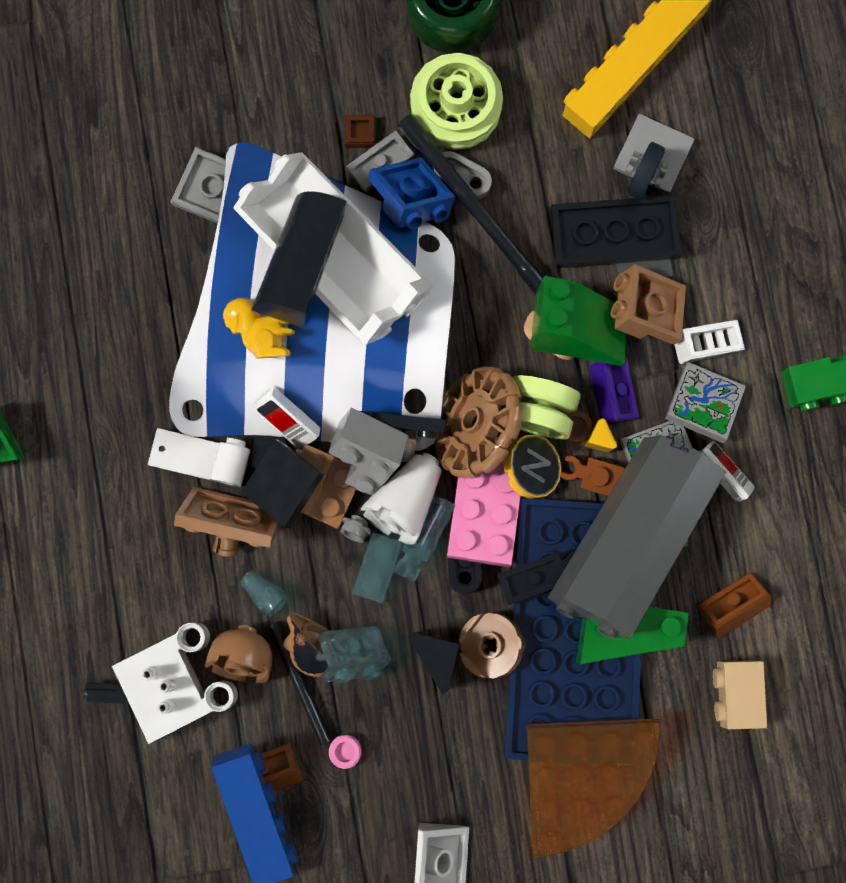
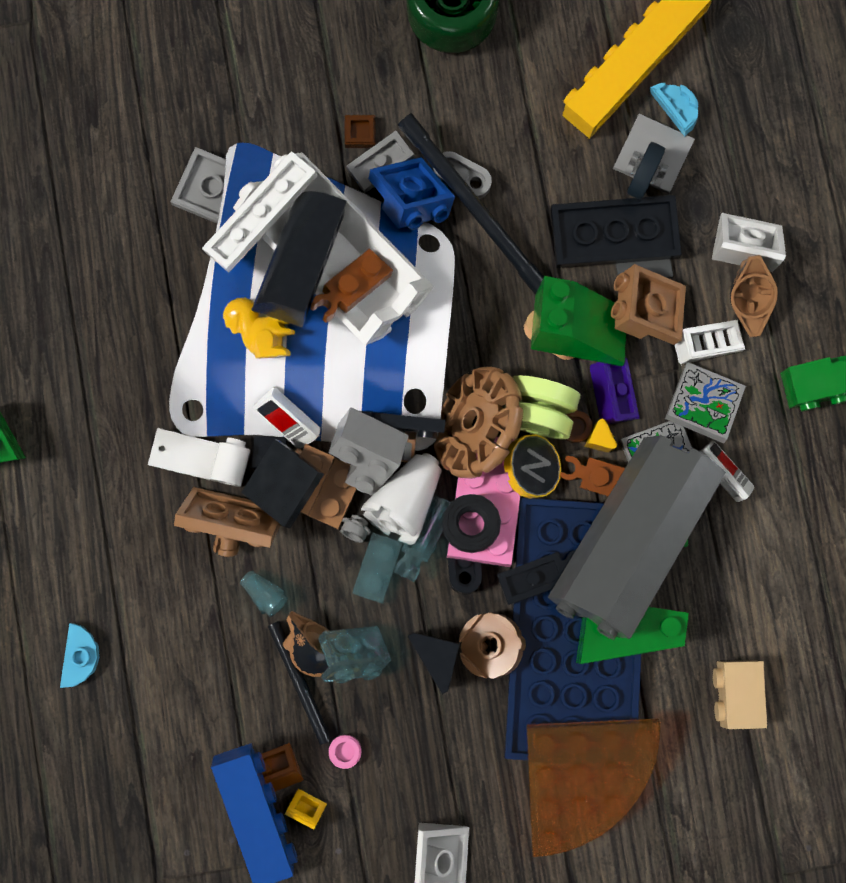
(80, 656): none -> medium azure plate
(163, 686): white piece -> none
(240, 654): medium nougat cylinder -> none
(260, 211): none -> white plate
(305, 809): none -> yellow slope
(352, 284): none -> dark orange plate
(460, 75): yellowish green wheel -> none
(485, 509): none -> black tyre
(678, 104): none -> medium azure plate
(735, 604): dark orange slope -> none
(746, 237): none -> white slope
(753, 295): none -> medium nougat hat

